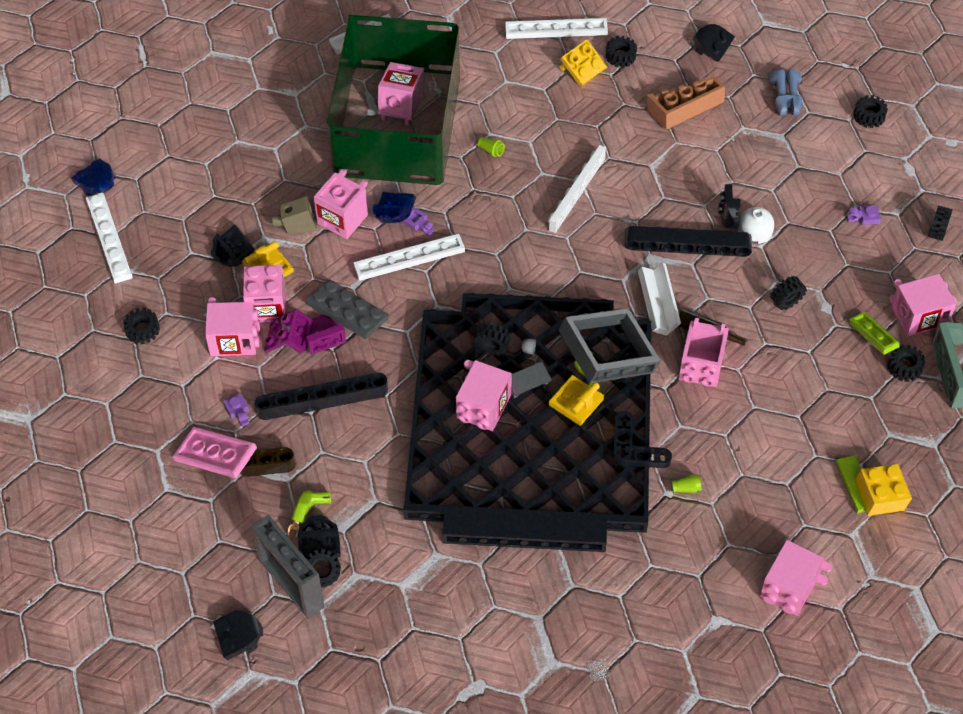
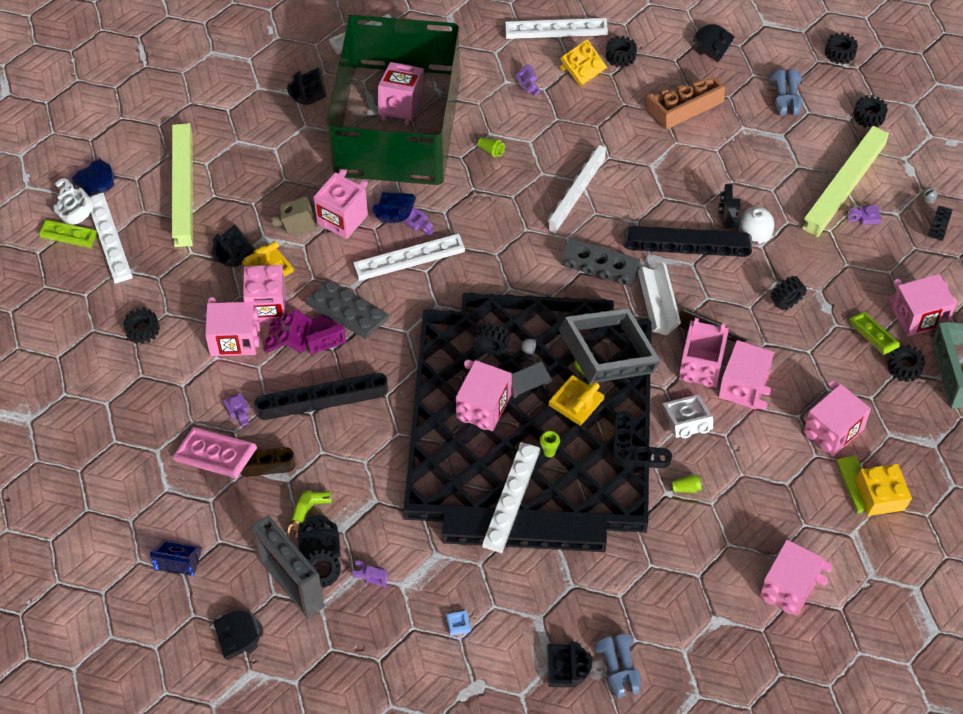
(68, 233): none -> lime tile
(73, 203): none -> white piece
(176, 557): none -> clear blue slope
(182, 185): none -> yellowish green tile
(307, 87): none -> black slope
(374, 575): none -> medium lavender plate
(458, 622): none -> light blue tile
(511, 497): none -> white plate
(526, 79): none -> medium lavender plate
(549, 443): none -> lime cone
(567, 664): none -> black slope
(600, 262): none -> dark grey brick
(629, 675): none -> sand blue piece
(688, 416): none -> white plate
(747, 375): none -> bright pink container
(836, 419): none -> bright pink container
(841, 41): none -> black tyre
(845, 181): none -> yellowish green tile
(931, 197): none -> light grey hinge

